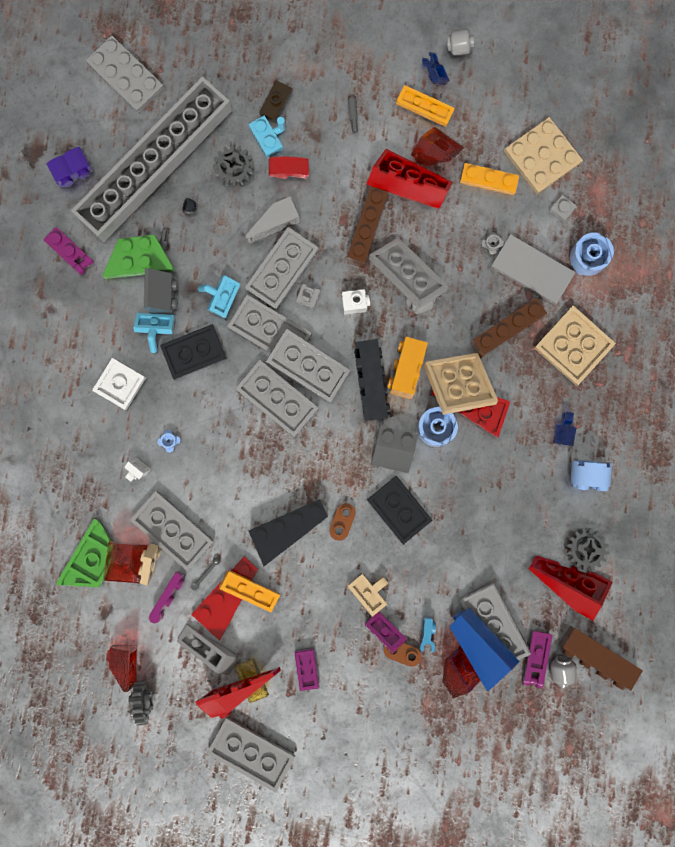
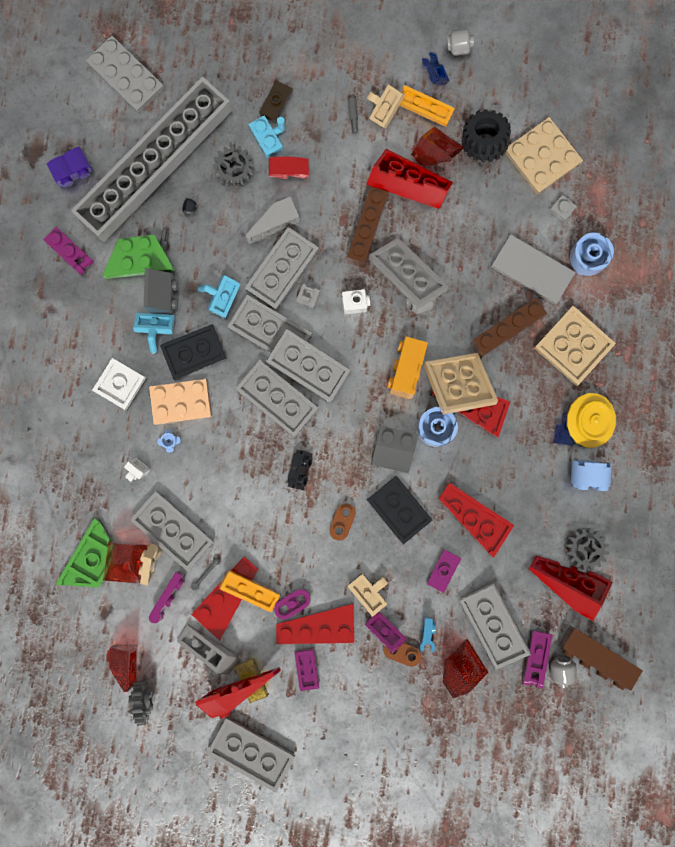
(180, 401): none -> light nougat plate
(281, 533): black wedge -> none
(292, 603): none -> magenta plate
(303, 461): none -> black hinge
(319, 628): none -> red wing
(370, 380): black wedge -> none
(385, 105): none -> tan plate
(443, 571): none -> magenta plate
(479, 521): none -> red wing
(483, 649): blue slope -> none
(486, 123): none -> black tyre
(489, 179): light orange plate -> none
(498, 243): light grey plate -> none
(591, 420): none -> yellow piece

